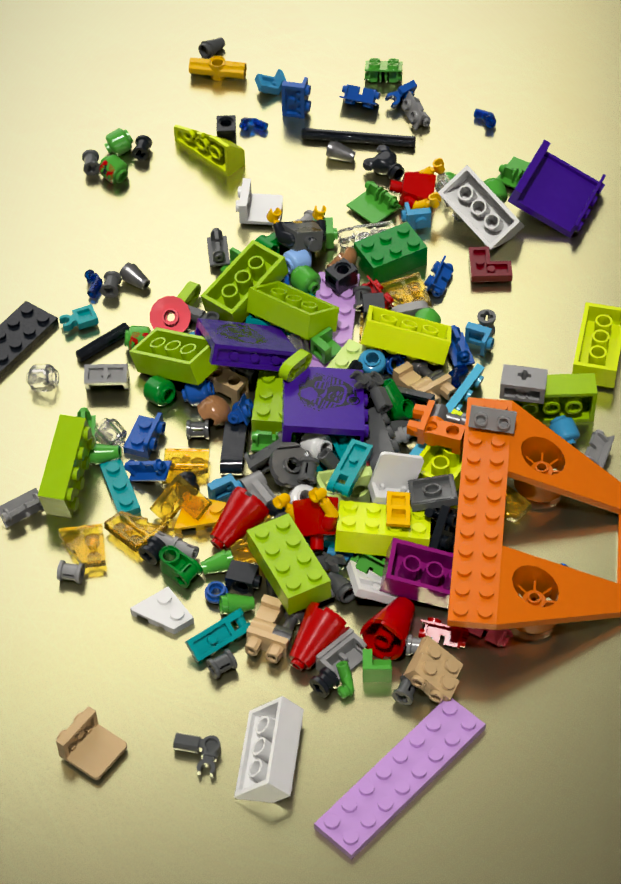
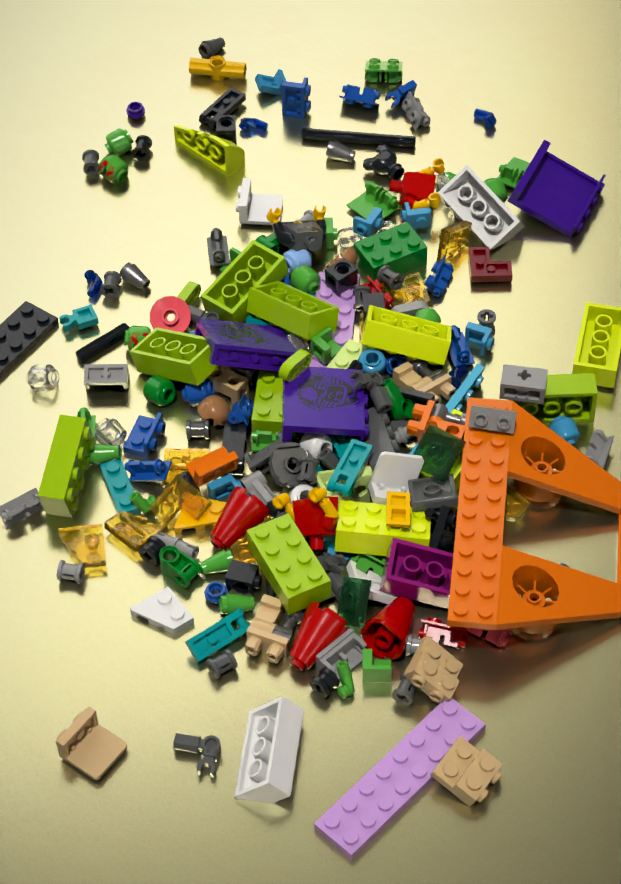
(135, 110): none -> dark purple plate
(141, 503): none -> bright green arm
(212, 465): none -> orange panel
(223, 105): none -> black plate
(354, 601): none -> clear green tile
(370, 225): none -> dark azure bracket
(390, 277): none -> dark grey bush
(438, 451): none -> clear green tile
(453, 239): none -> clear yellow wing
(467, 771): none -> tan plate

